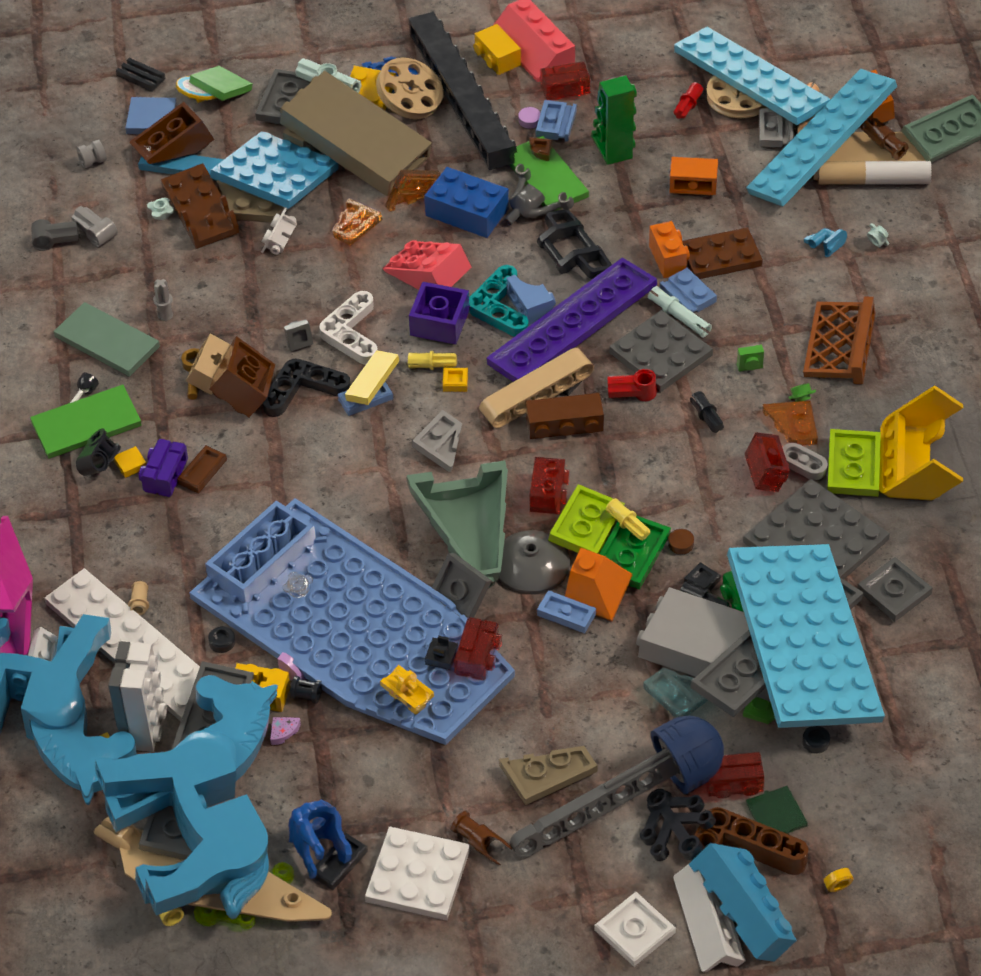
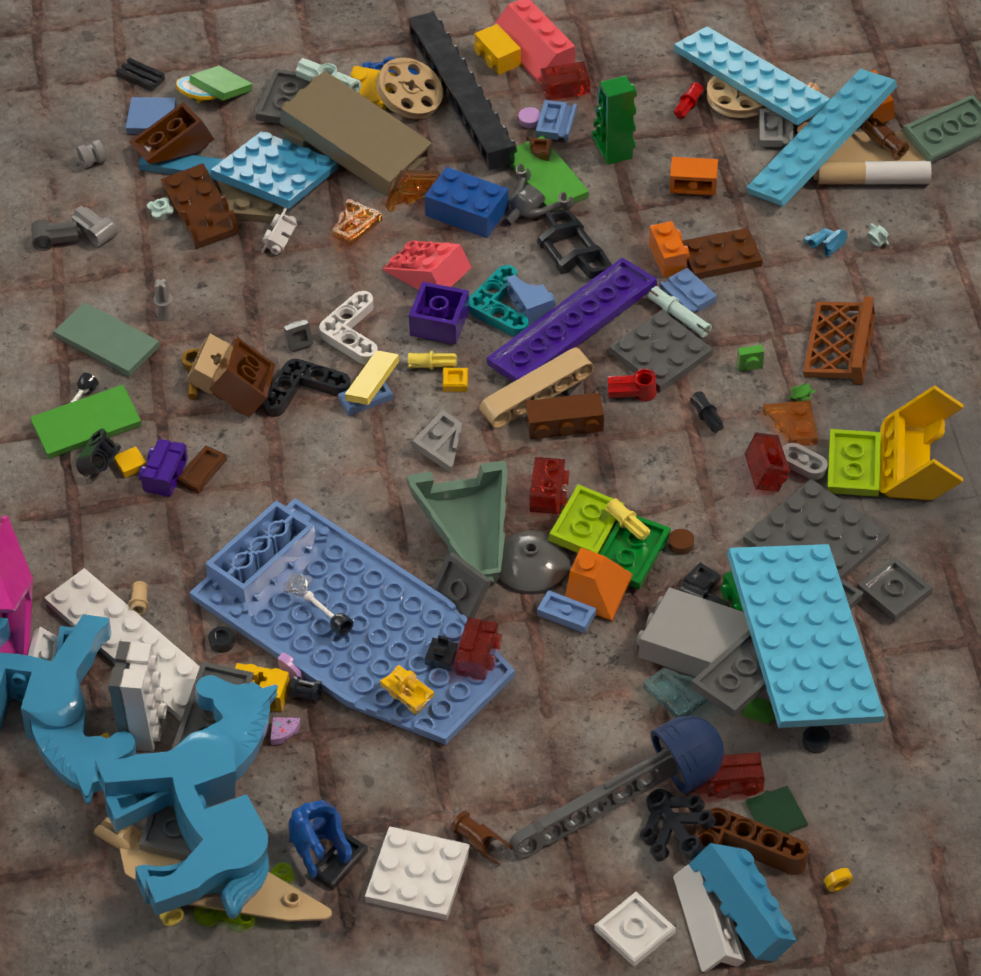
(340, 623): none -> black hinge
(544, 774): dark tan wing -> none

